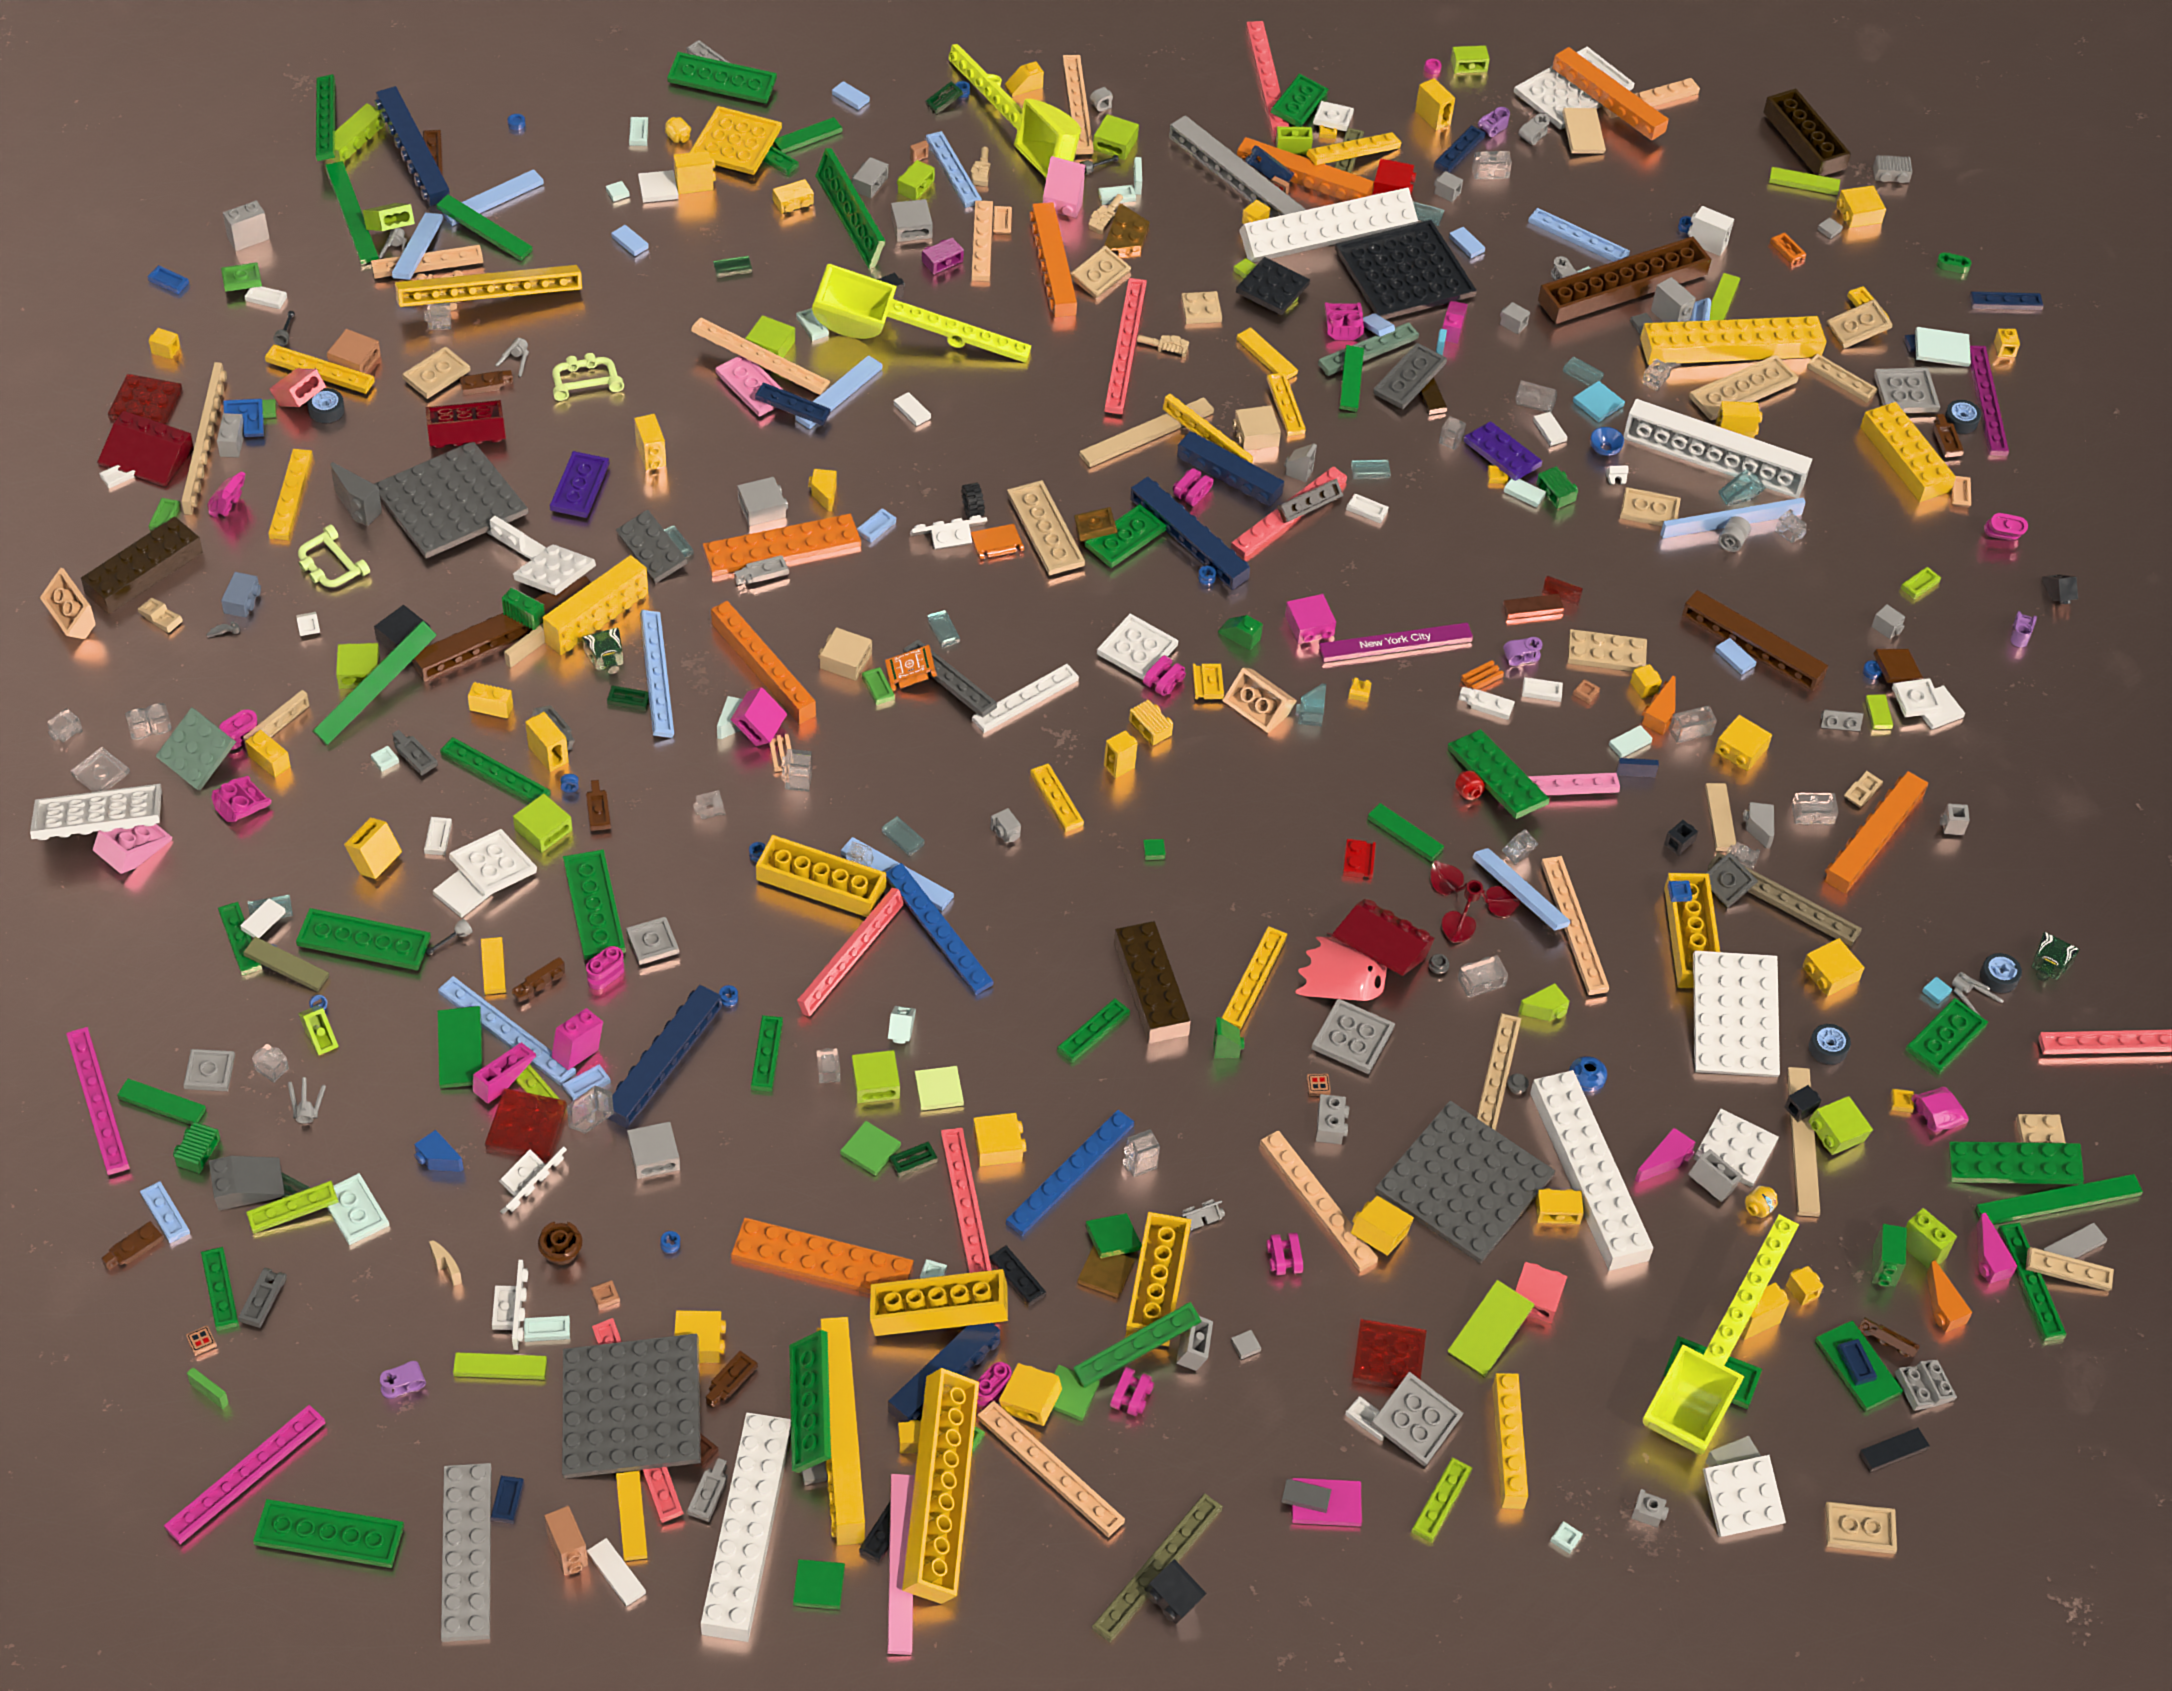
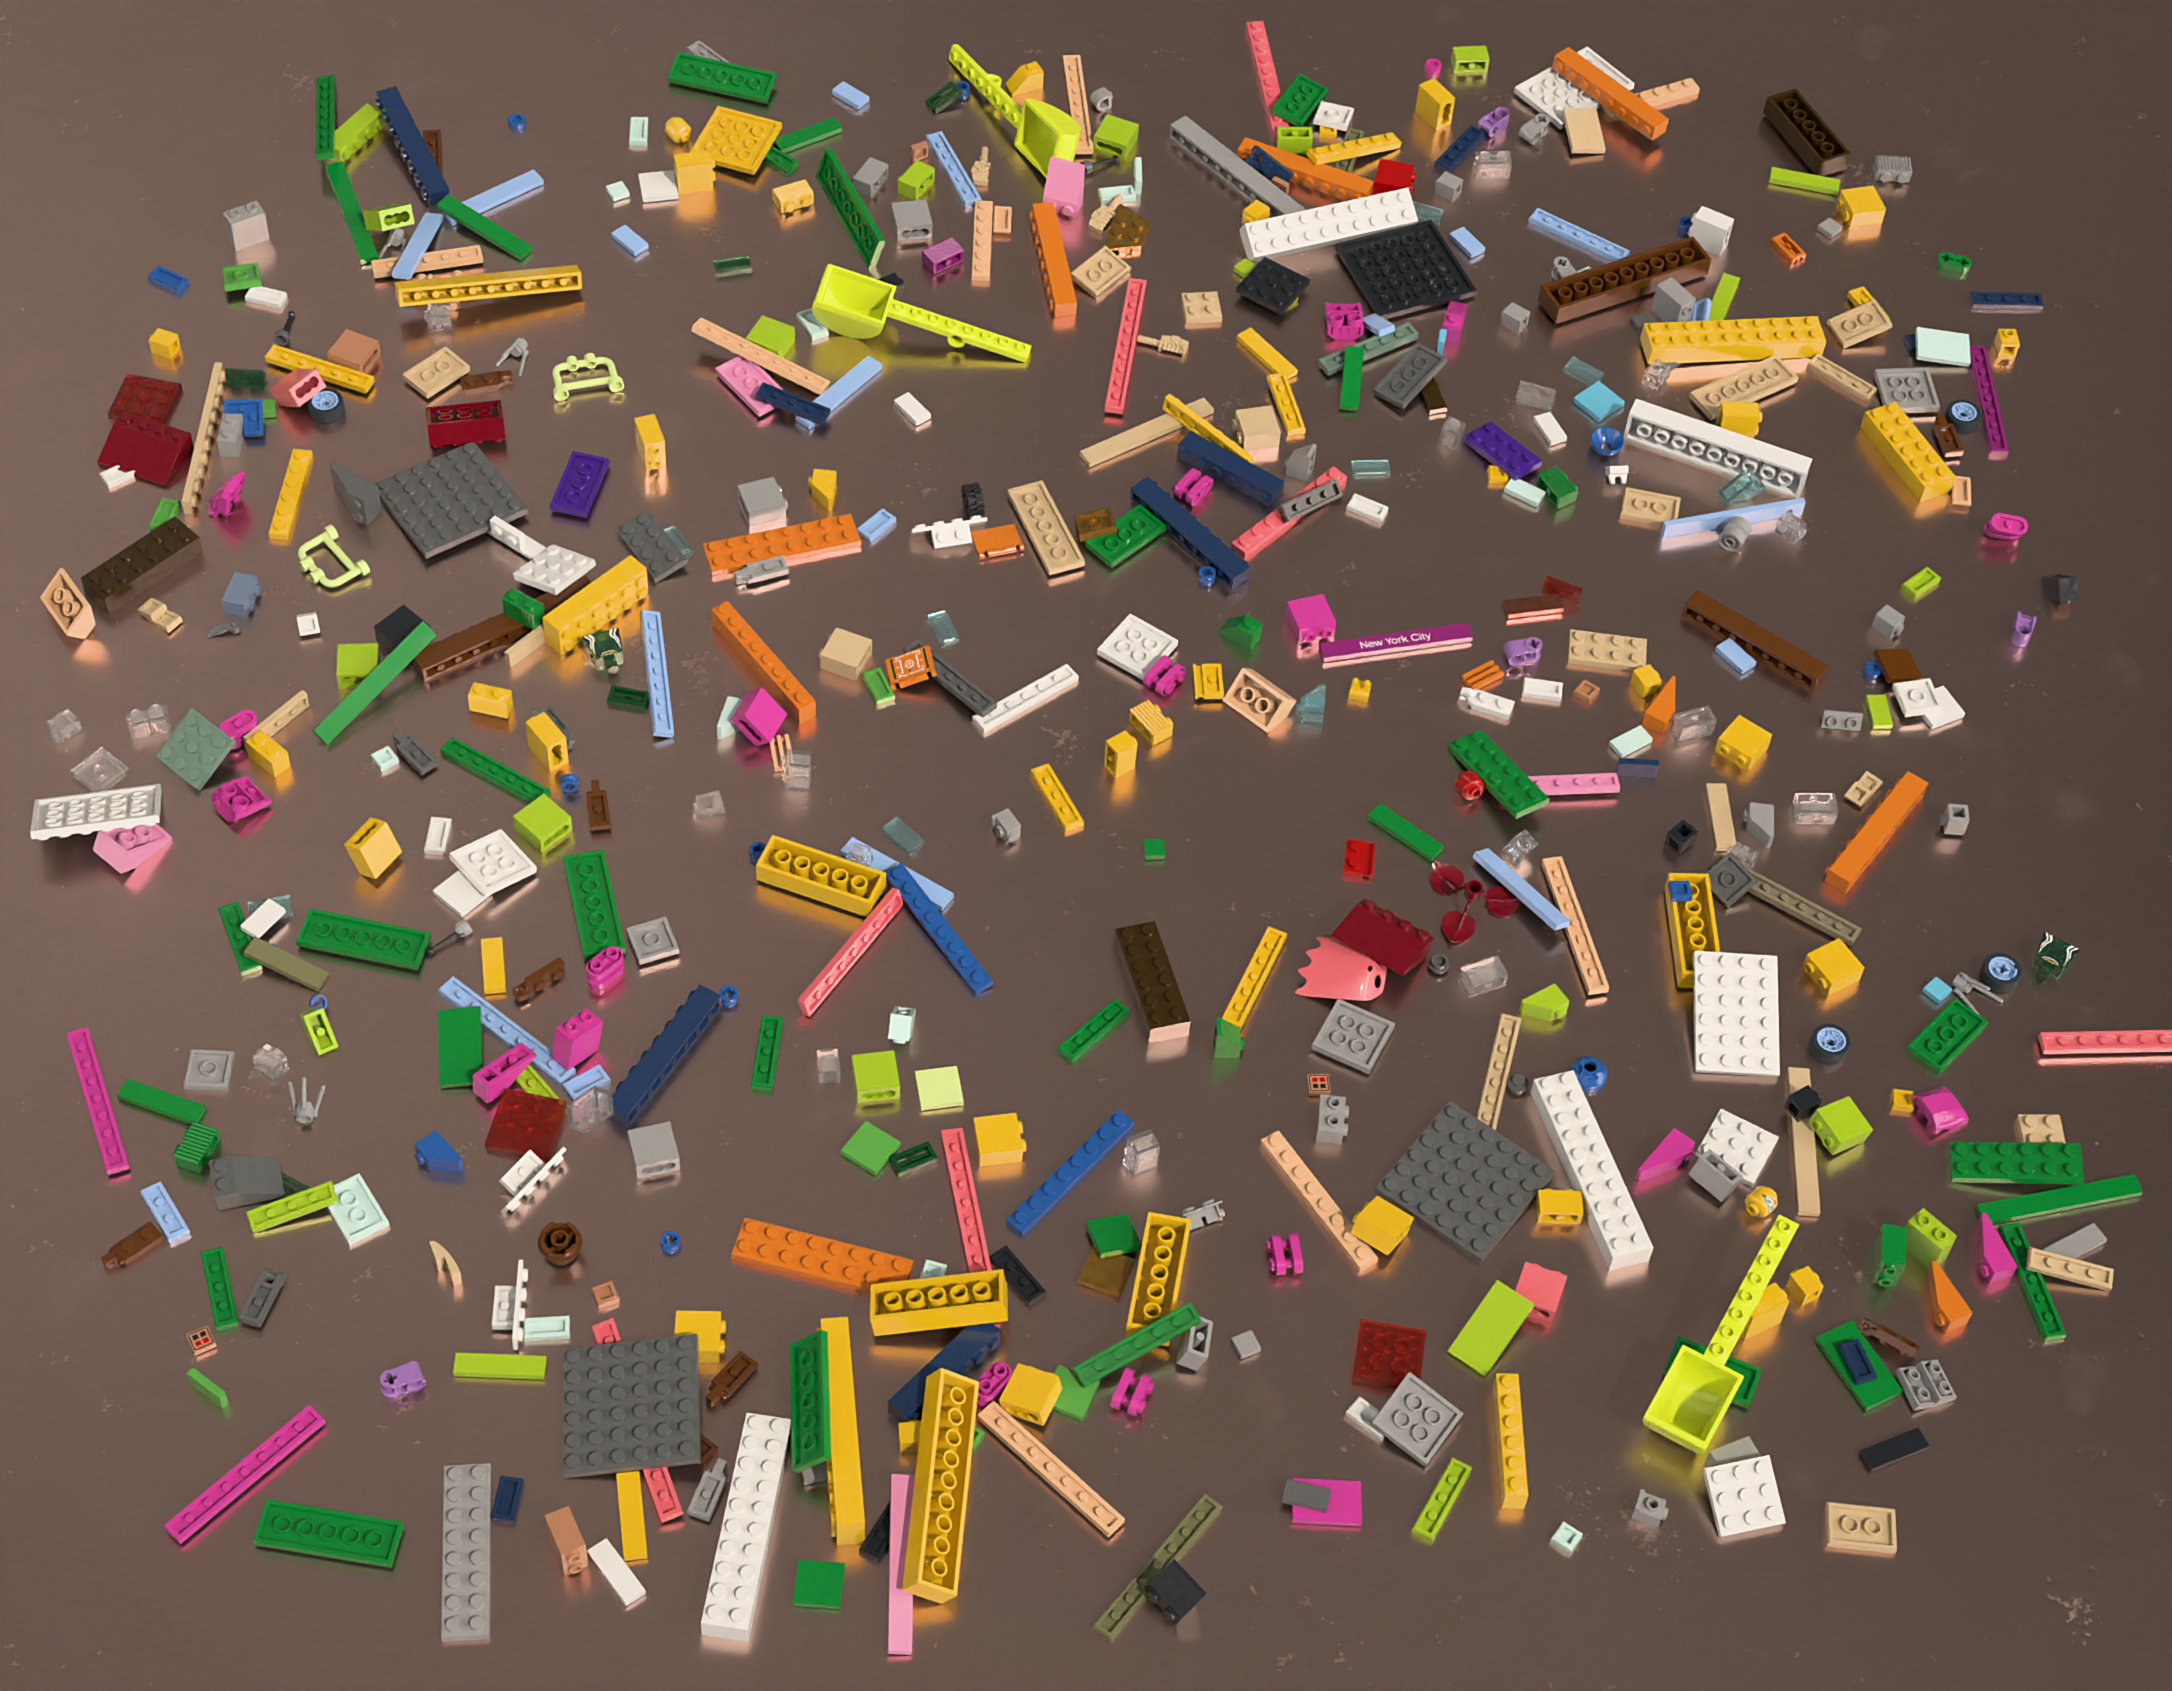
(245, 378): none -> clear green hinge

